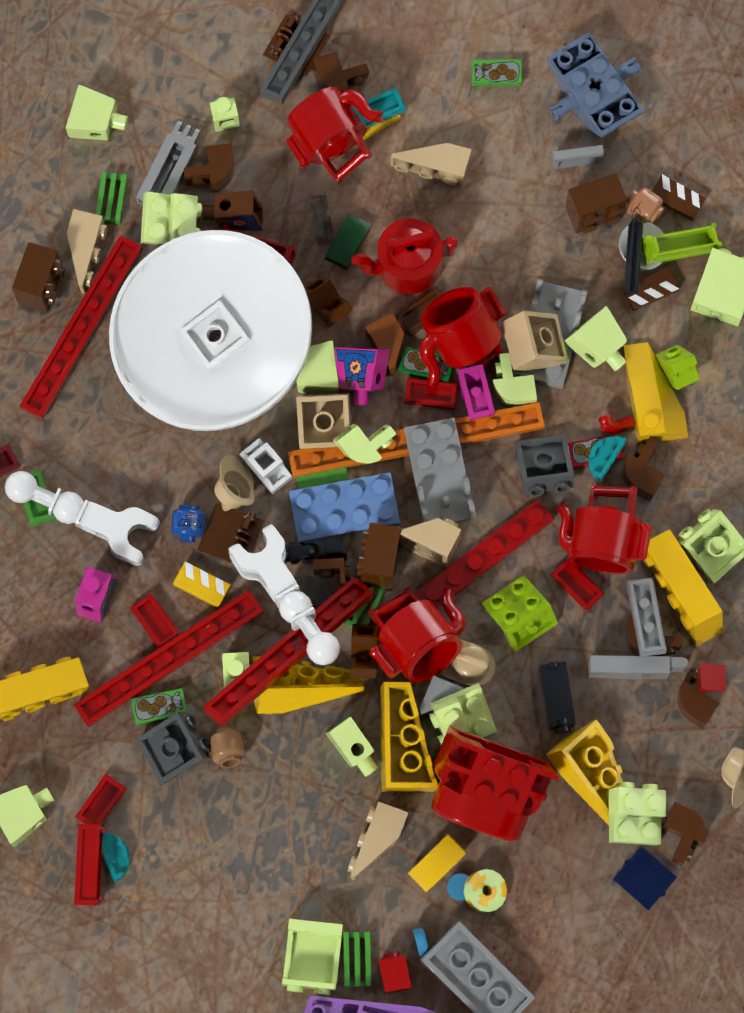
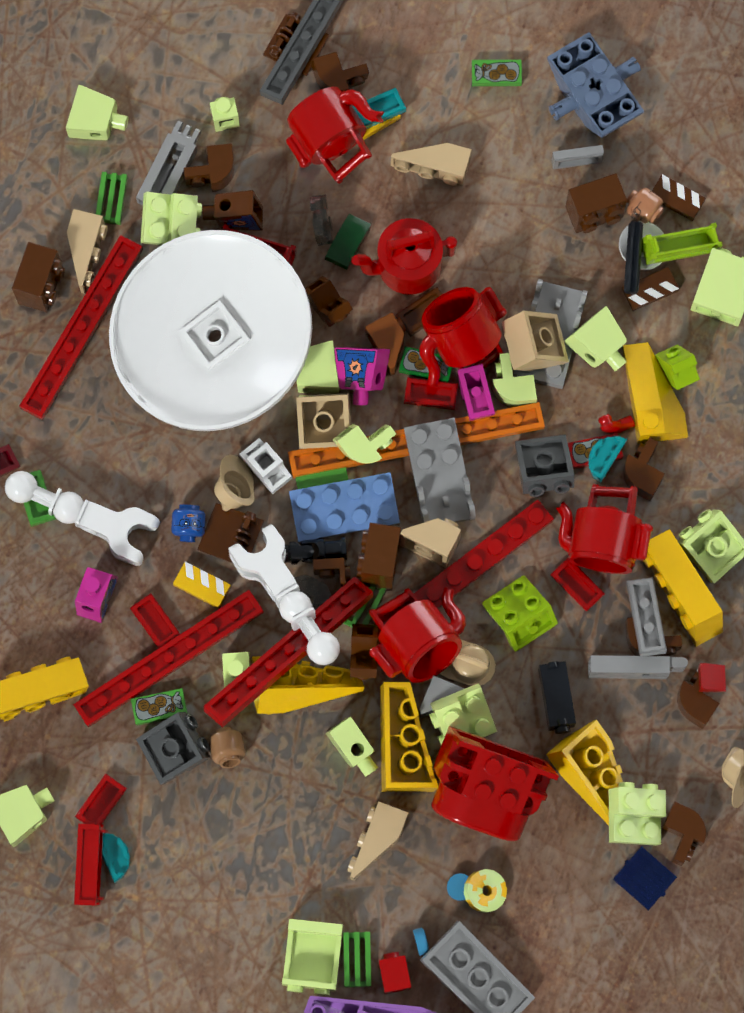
(437, 862): yellow slope -> none

